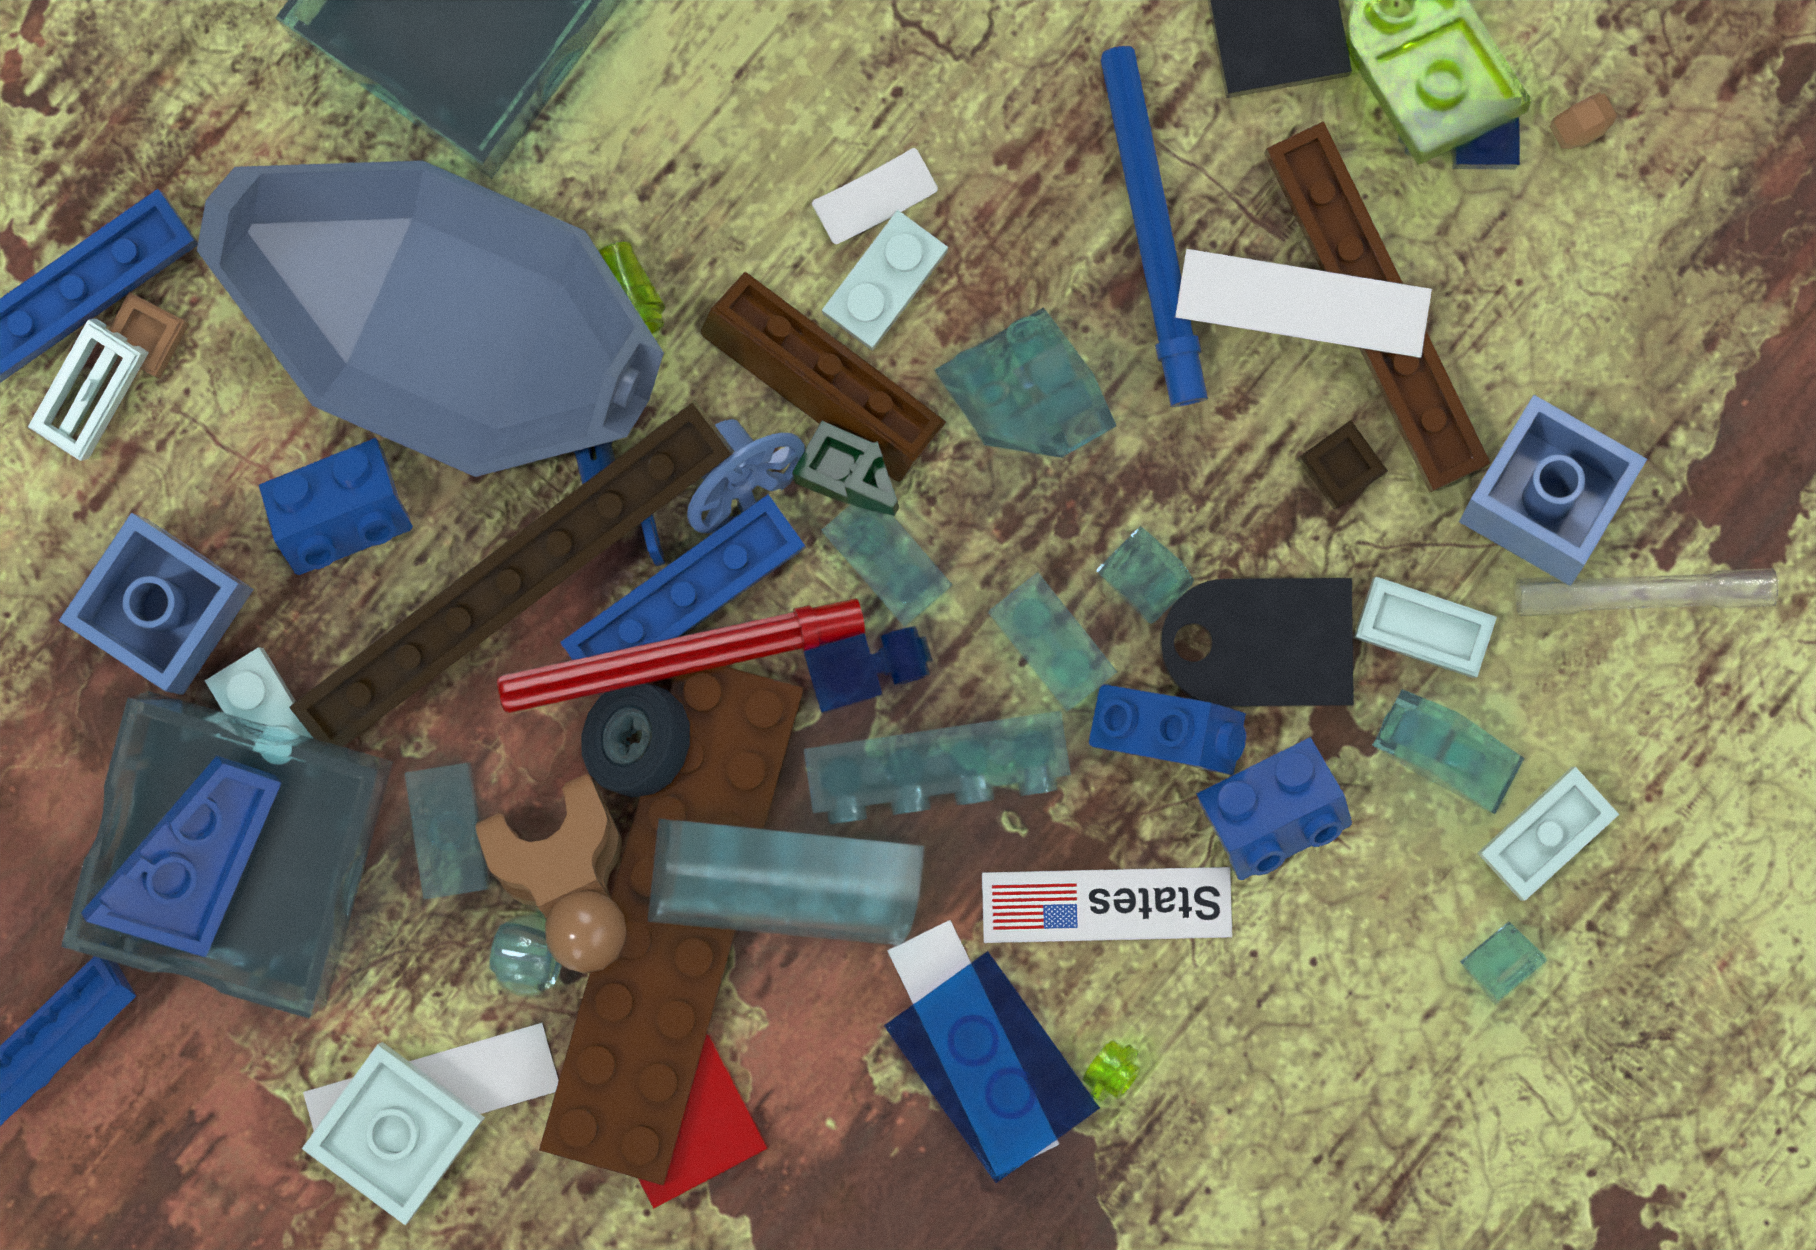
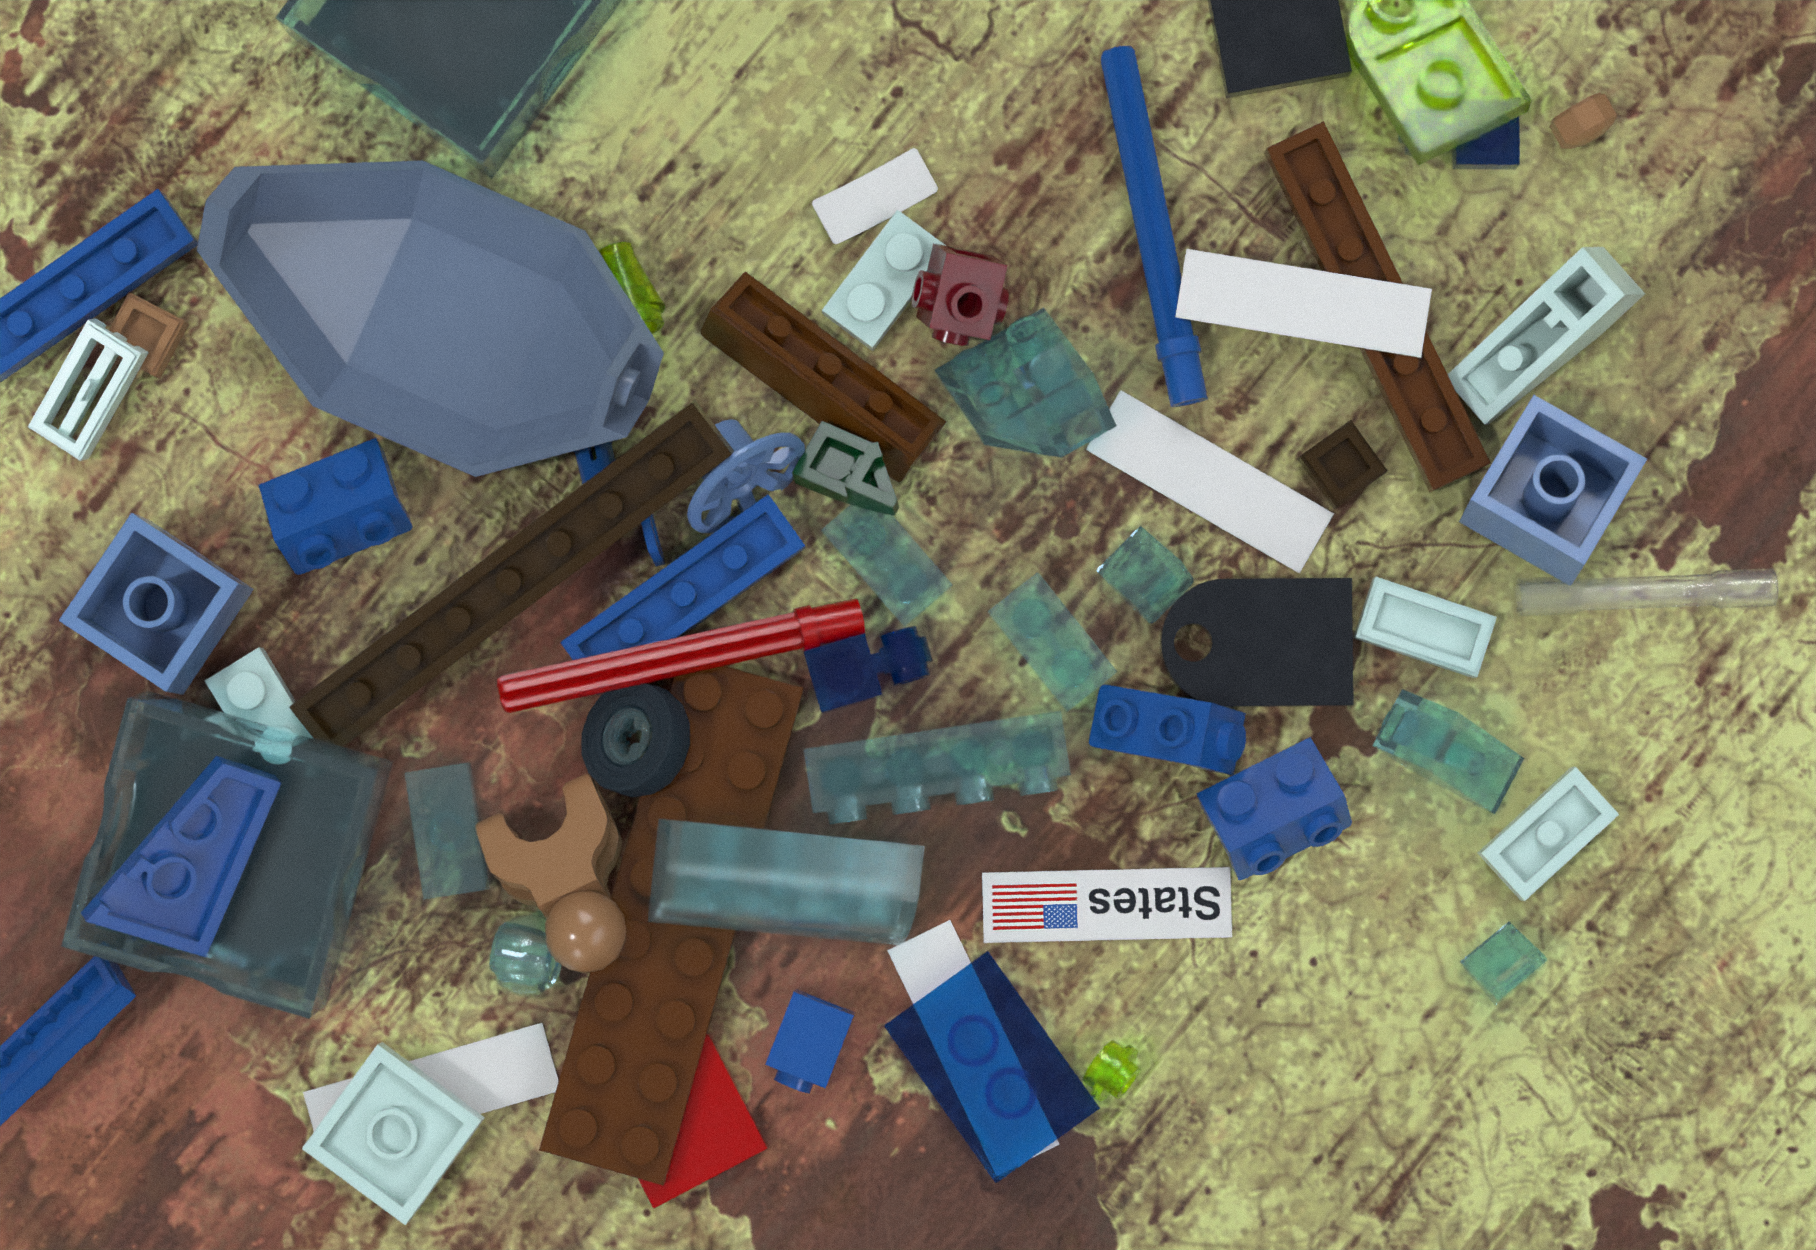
(808, 1041): none -> blue brick
(962, 274): none -> dark red brick
(1211, 482): none -> white sticker
(1545, 332): none -> light aqua slope

